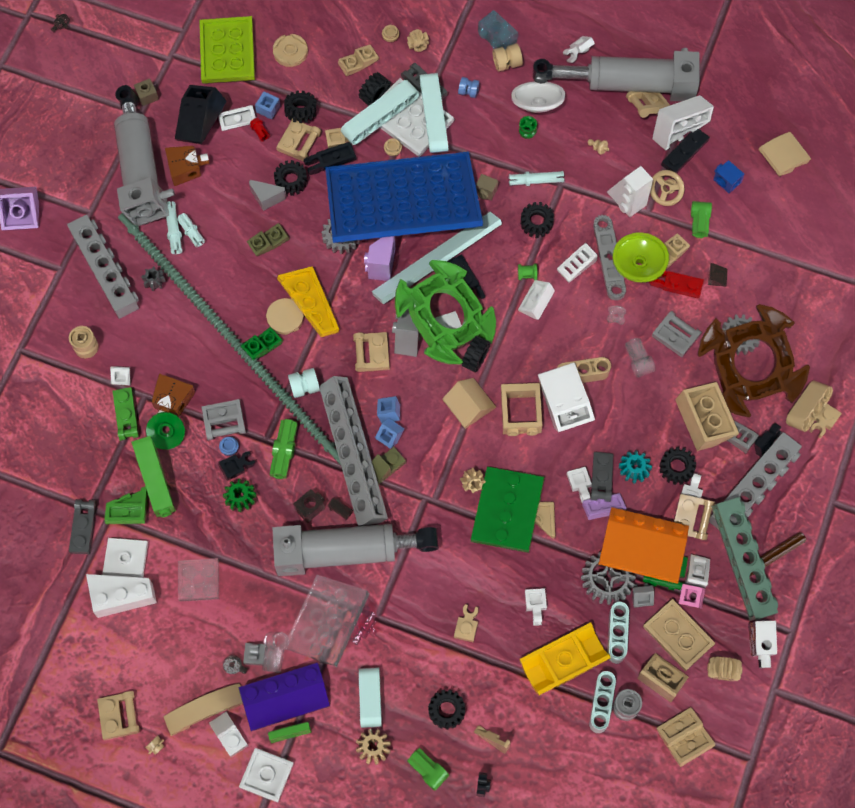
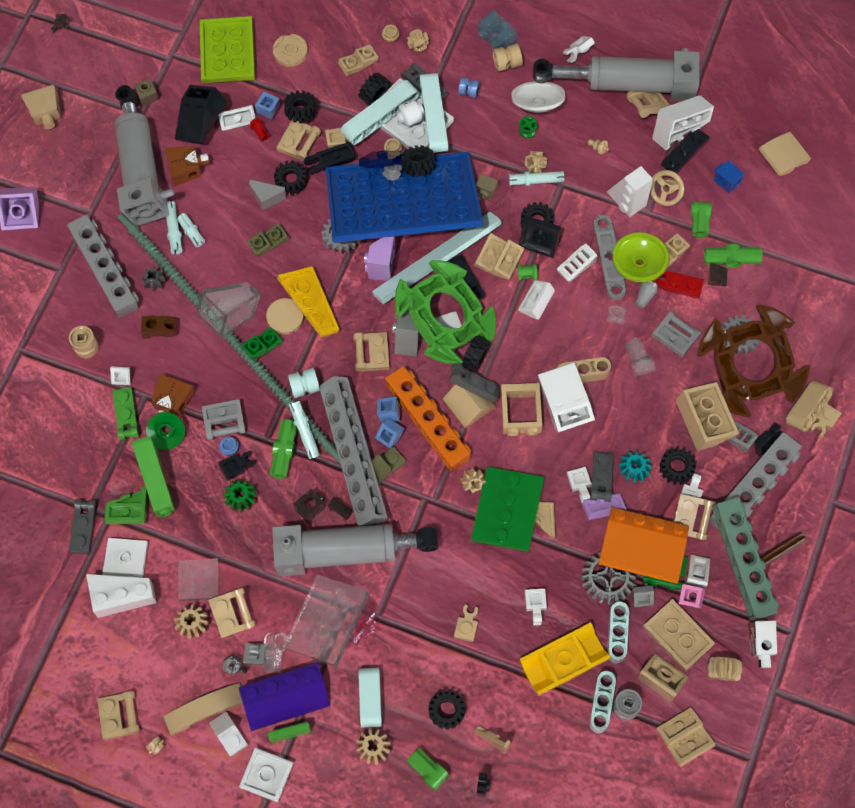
(43, 106): none -> tan torso
(158, 326): none -> reddish brown leg
(185, 617): none -> tan gear
(225, 614): none -> tan plate
(228, 307): none -> clear slope
(301, 422): none -> light aqua pin
(381, 158): none -> clear blue plate
(392, 172): none -> light grey plate
(410, 112): none -> white head
(418, 161): none -> black tyre
(452, 459): none -> orange brick
(474, 383): none -> dark grey plate
(499, 256): none -> tan slope
(535, 162): none -> tan gear
(539, 236): none -> black plate
(646, 293): none -> light grey cone
(733, 255): none -> bright green piece

